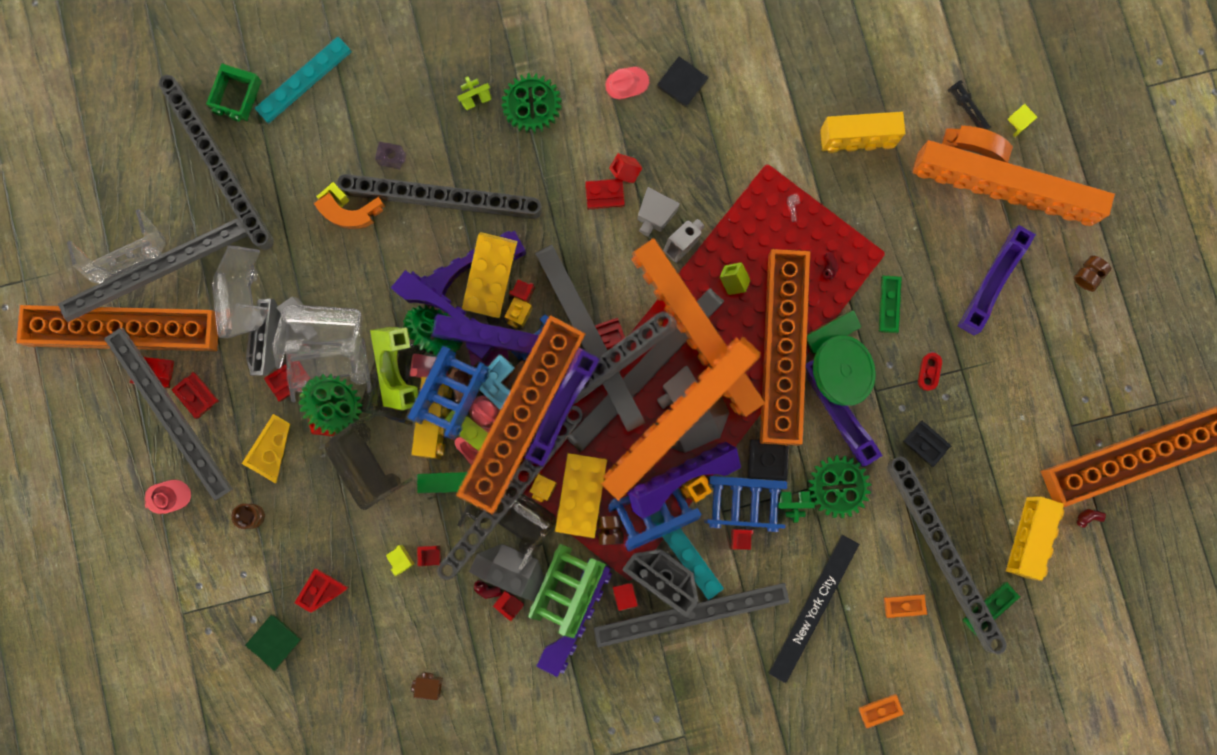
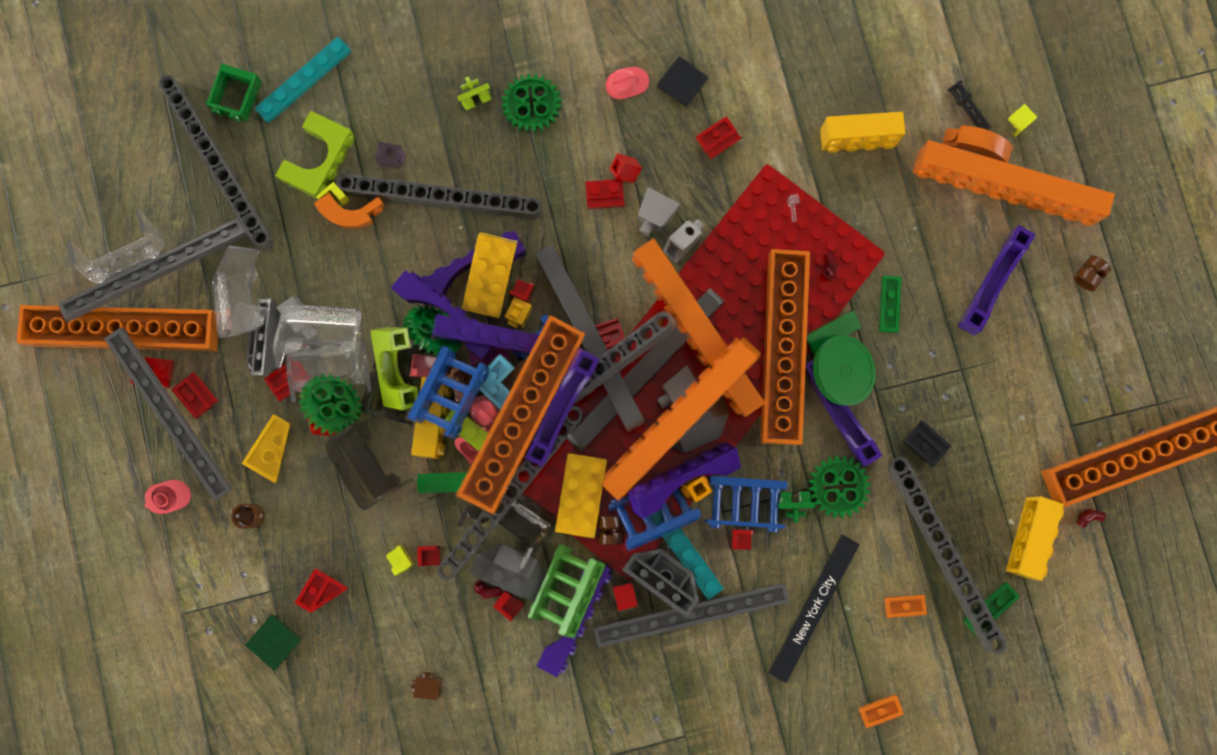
(317, 179): none -> lime arch
(542, 488): yellow brick -> none
(718, 138): none -> red plate
(735, 278): lime panel -> none
(768, 461): black tile -> none
(930, 372): red plate -> none

